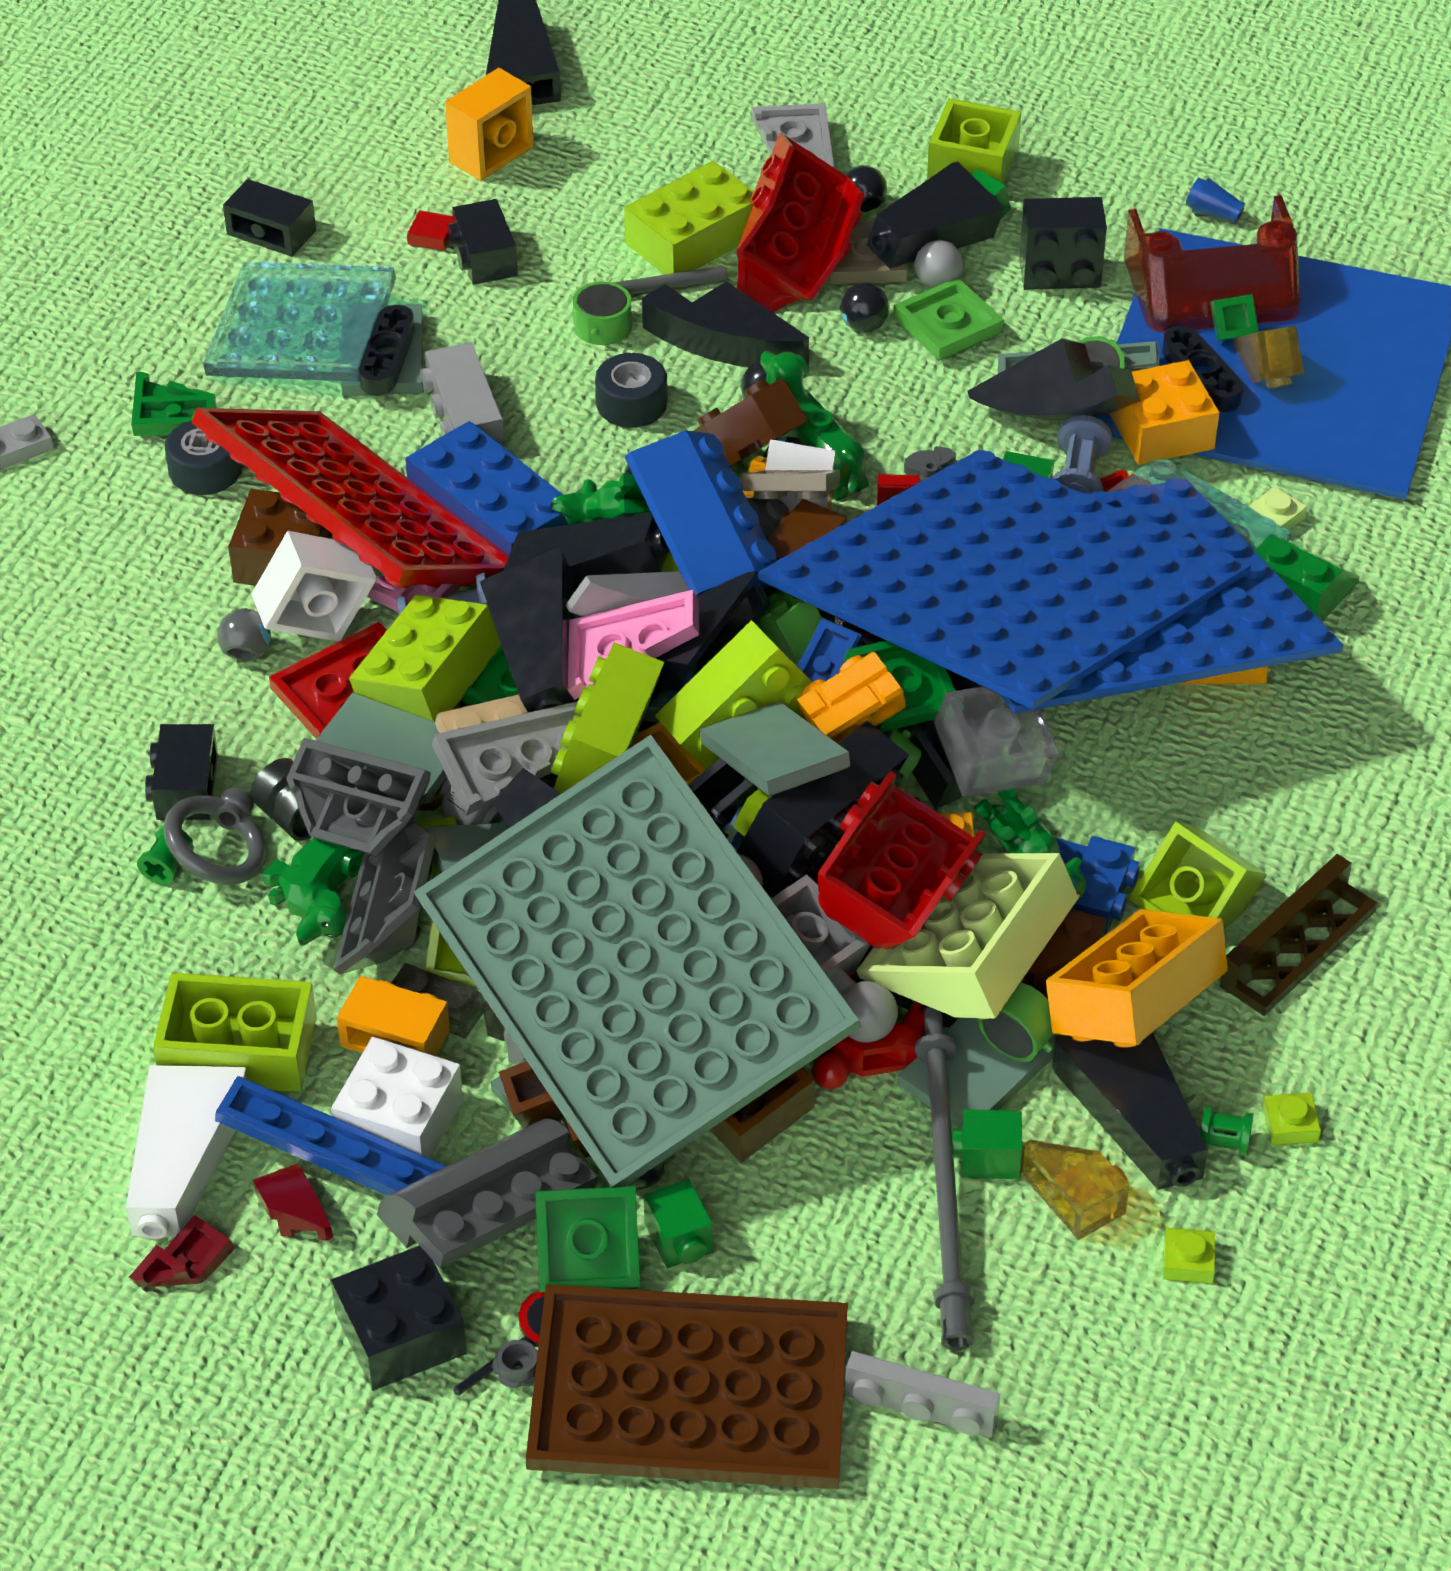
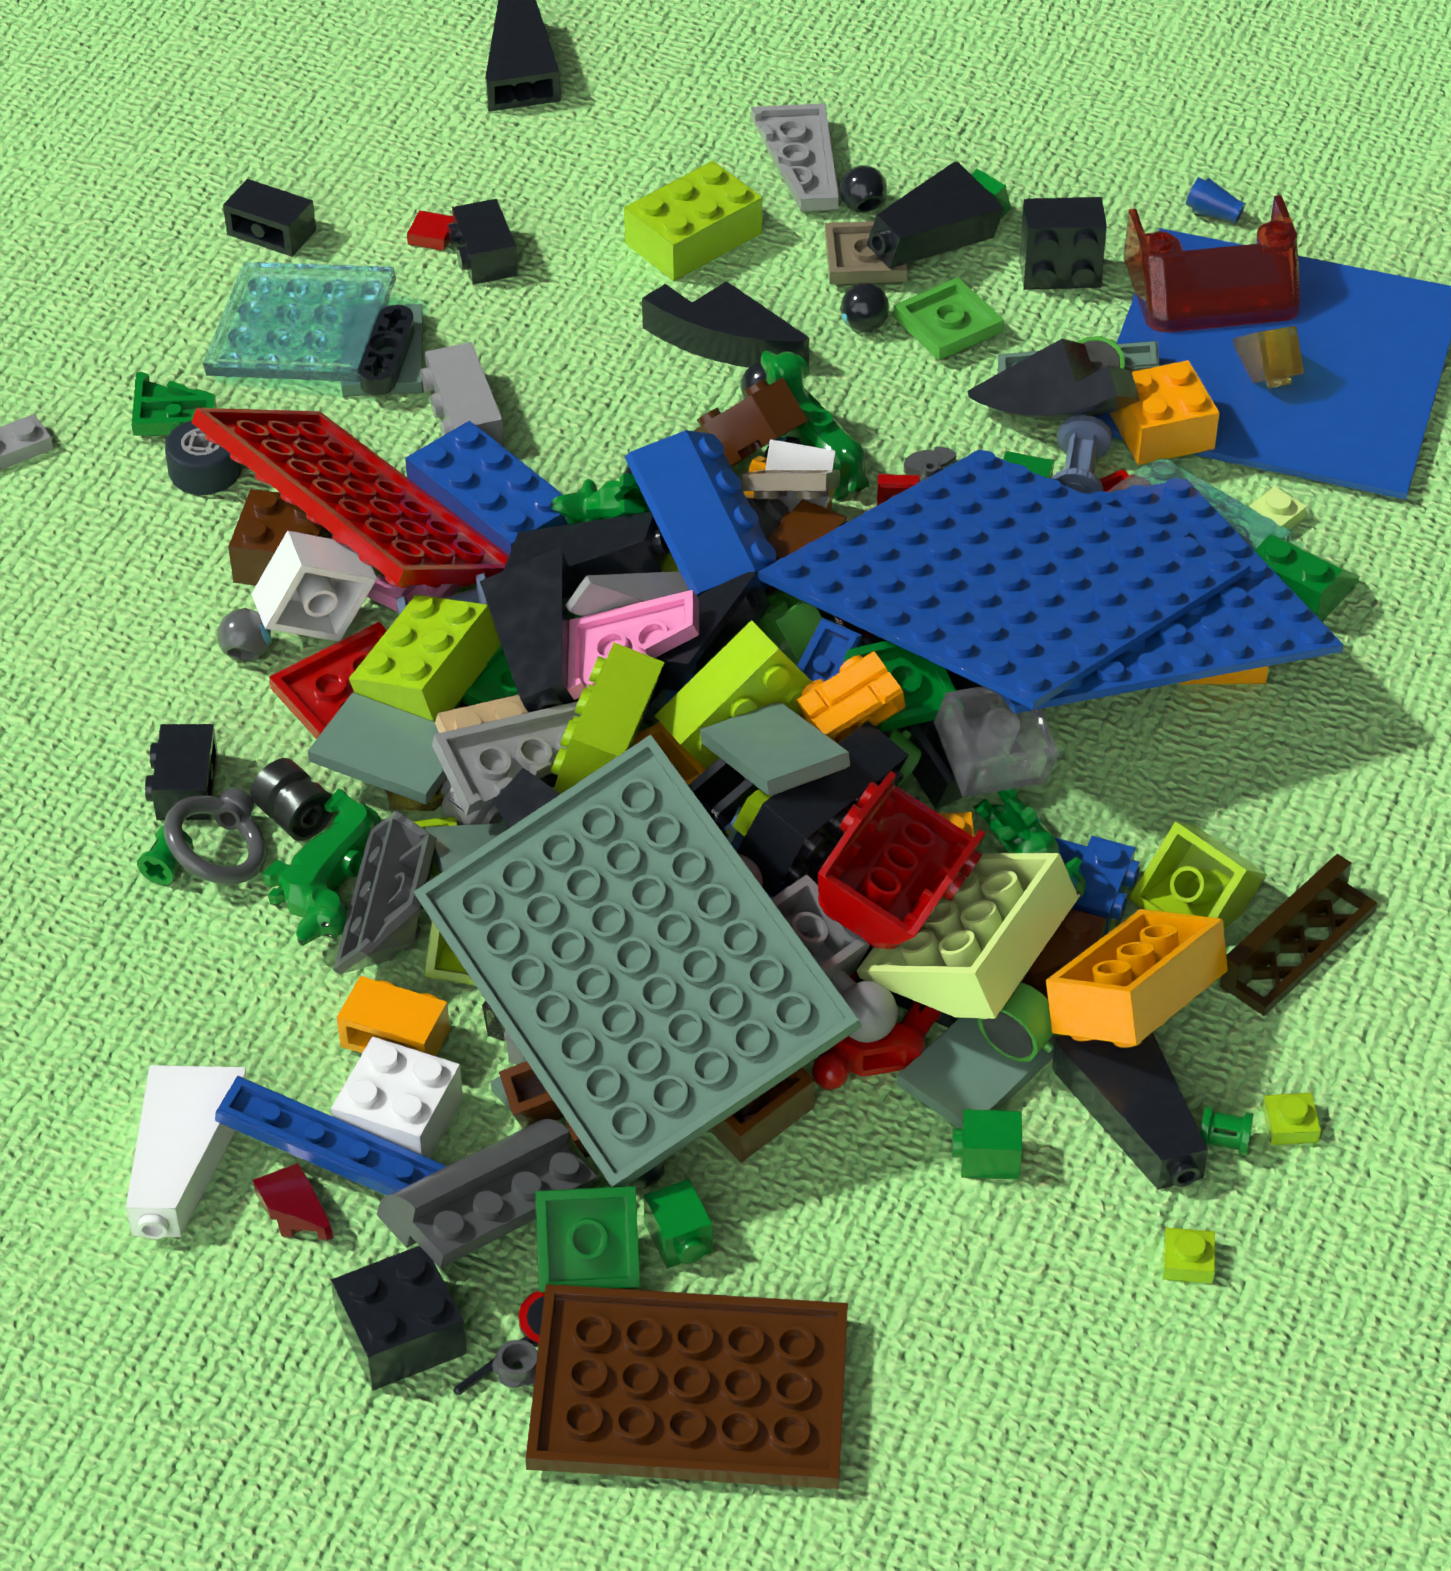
(187, 1259): dark red slope -> none
(238, 1024): lime brick -> none
(354, 795): dark grey wedge -> none
(463, 1002): clear smoke plate -> none
(489, 124): light orange brick -> none
(602, 313): bright green piece -> none
(631, 390): black wheel -> none
(675, 280): dark grey bar -> none
(795, 226): red slope -> none
(922, 1395): light grey plate -> none
(938, 263): light grey piece -> none
(953, 1296): dark grey bar -> none
(976, 138): lime brick -> none
(1076, 1184): clear yellow slope -> none
(1200, 353): black beam -> none
(1234, 317): green plate -> none

